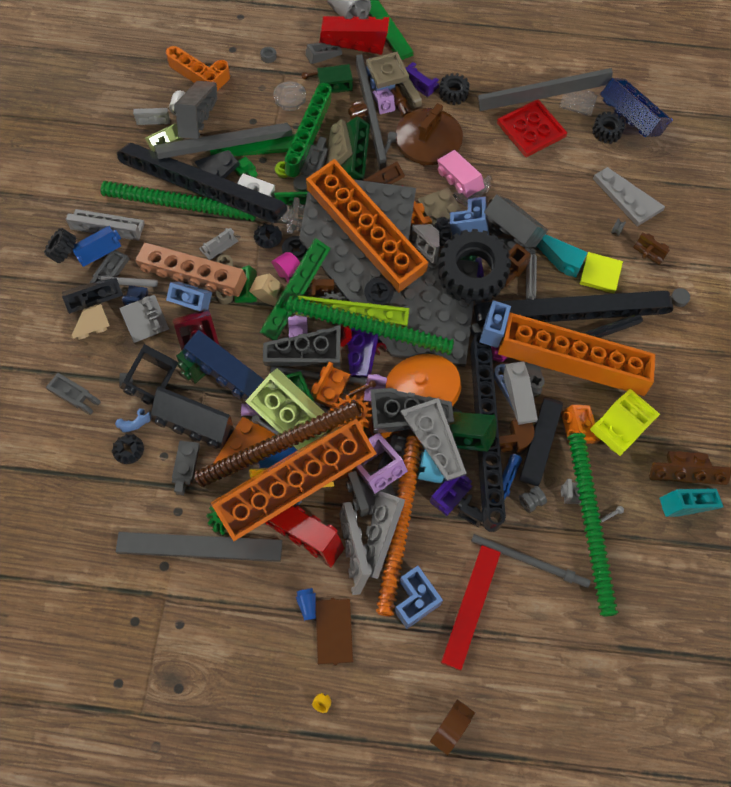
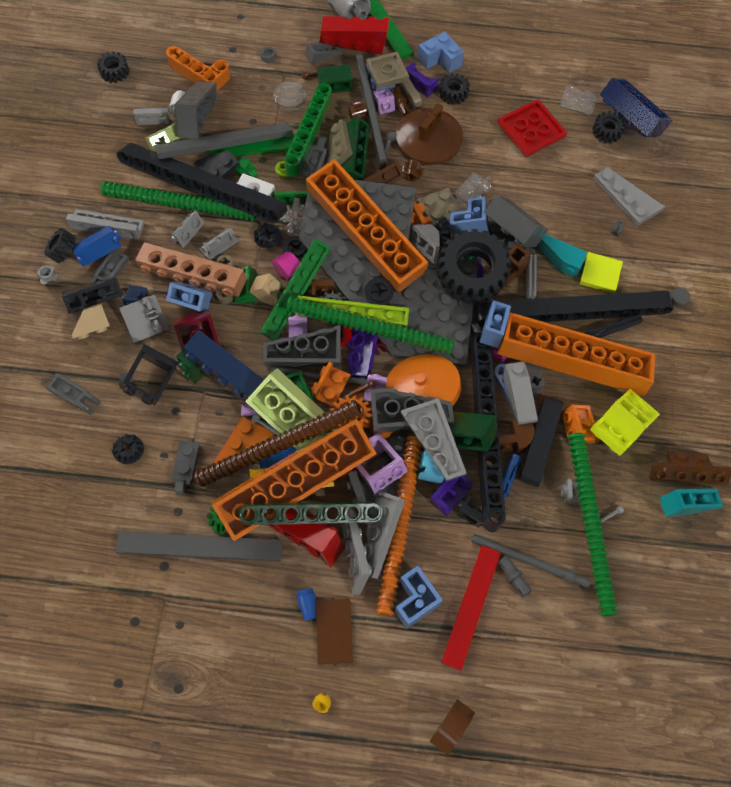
(45, 270): none -> light grey plate
(113, 60): none -> black tyre
(127, 426): medium blue piece -> none
(134, 282): light grey bar -> none
(188, 230): none -> light grey hinge
(191, 418): black slope -> none
(300, 184): dark grey tile -> none
(301, 508): none -> dark green beam
(412, 170): none -> reddish brown gear
(441, 50): none -> medium blue brick
(460, 174): bright pink brick -> none
(515, 576): none -> dark grey pin
(533, 499): dark grey wheel -> none
(545, 89): dark grey tile -> none
(650, 248): reddish brown hips -> none

